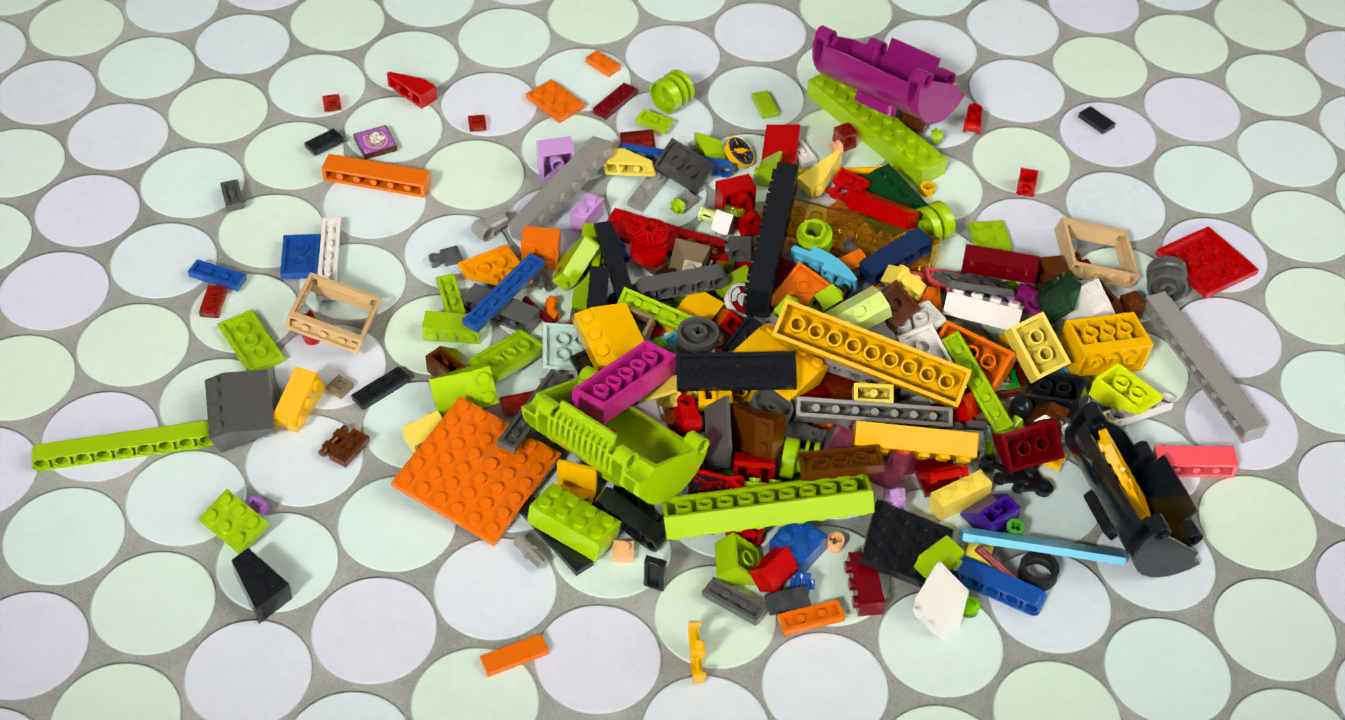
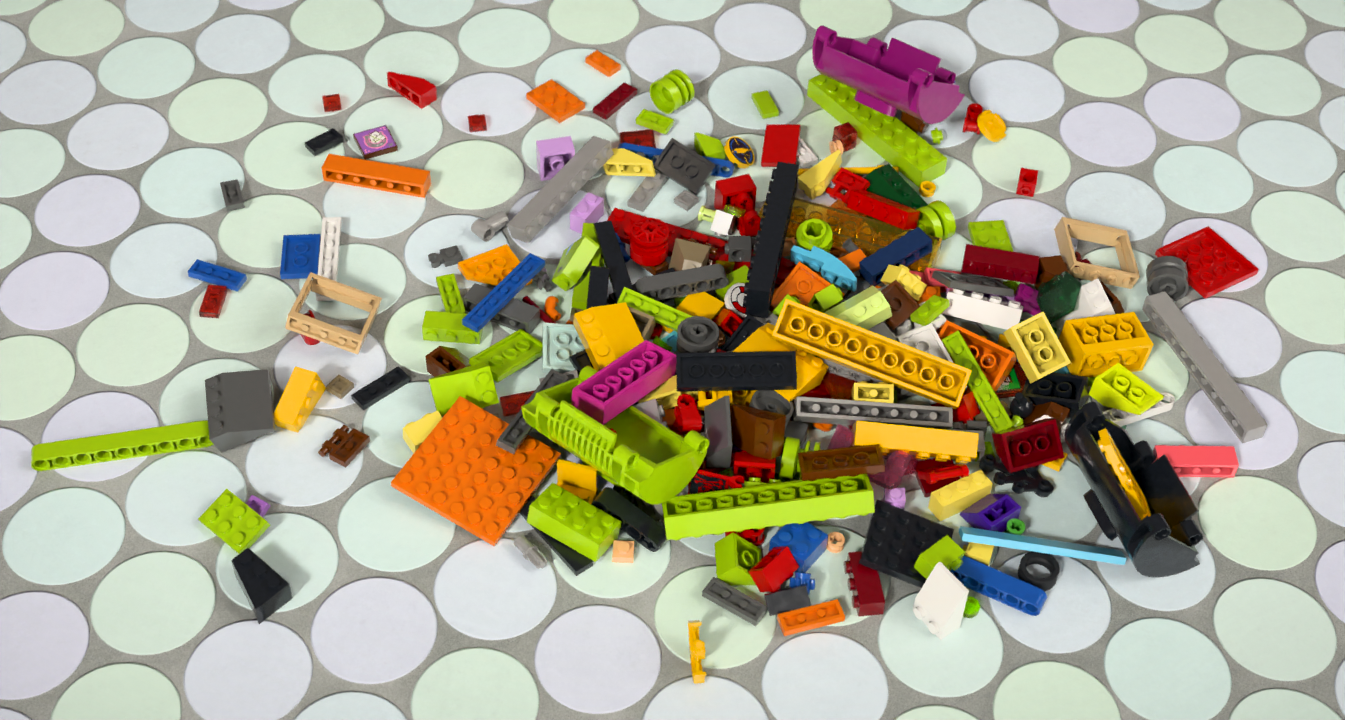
(251, 342): lime tile -> none
(514, 655): orange tile -> none
(542, 243): orange brick -> none
(655, 573): black tile -> none
(677, 206): lime plate -> none
(764, 171): lime slope -> none
(814, 435): dark grey brick -> none
(929, 310): none -> lime plate
(991, 126): none -> yellow tile
(993, 561): dark red bar -> none
(1096, 120): black tile -> none
(1133, 303): reddish brown brick -> none

